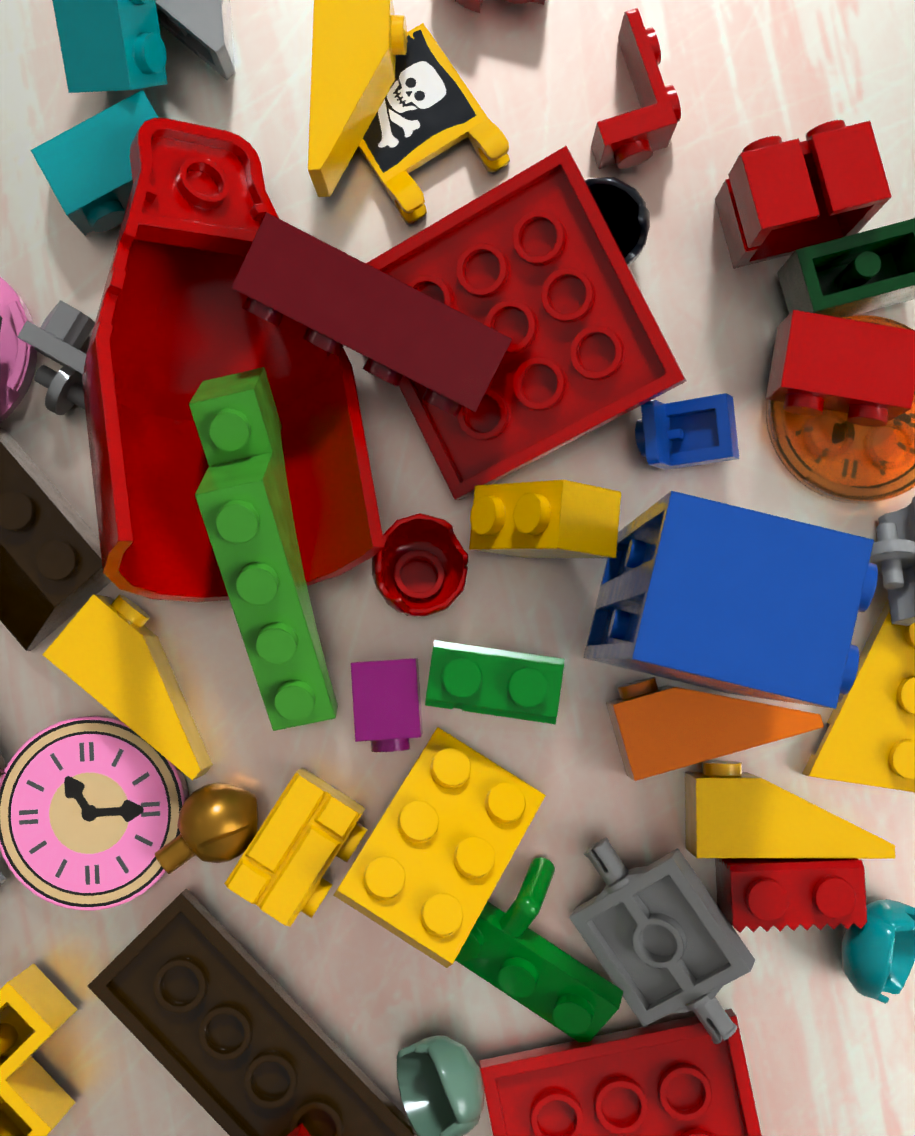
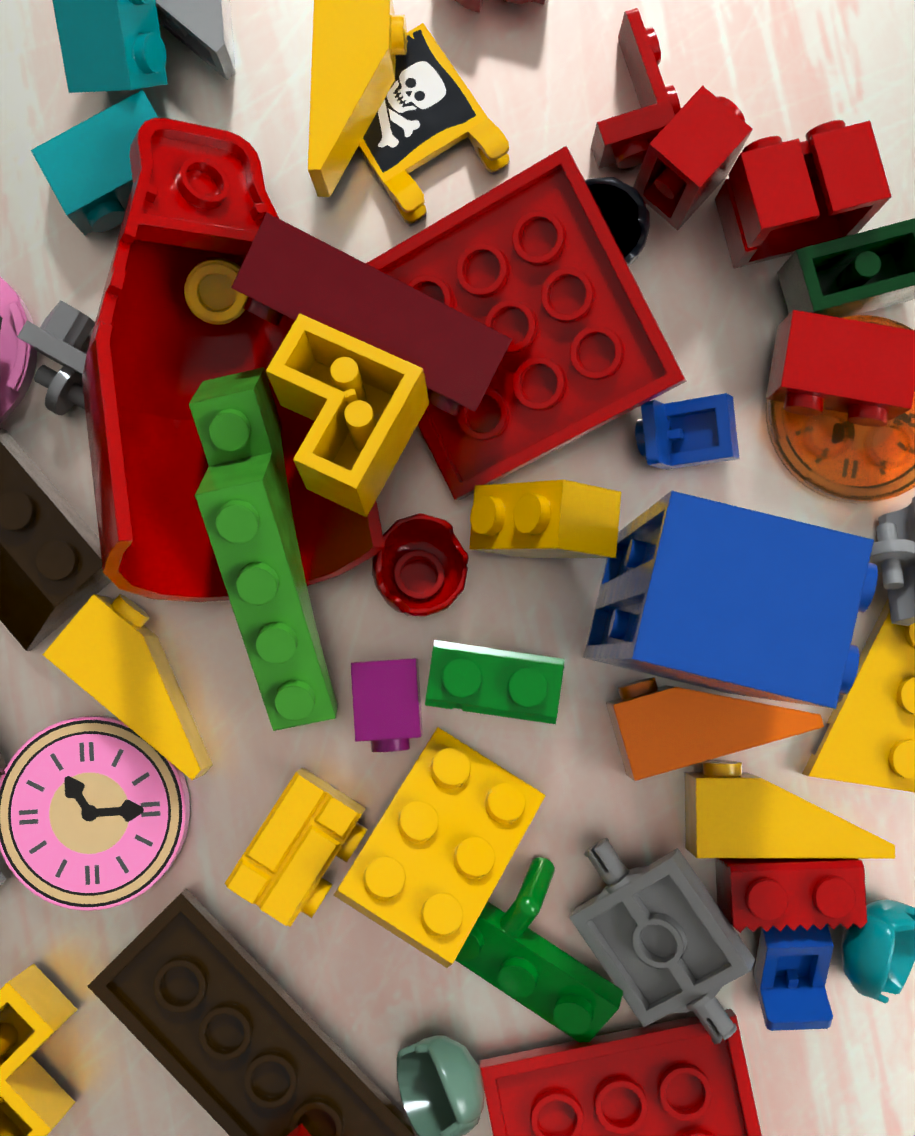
(210, 291): none -> yellow tile
(213, 825): pearl gold piece -> none
(360, 405): none -> yellow brick
(691, 156): none -> red brick
(793, 976): none -> blue bracket

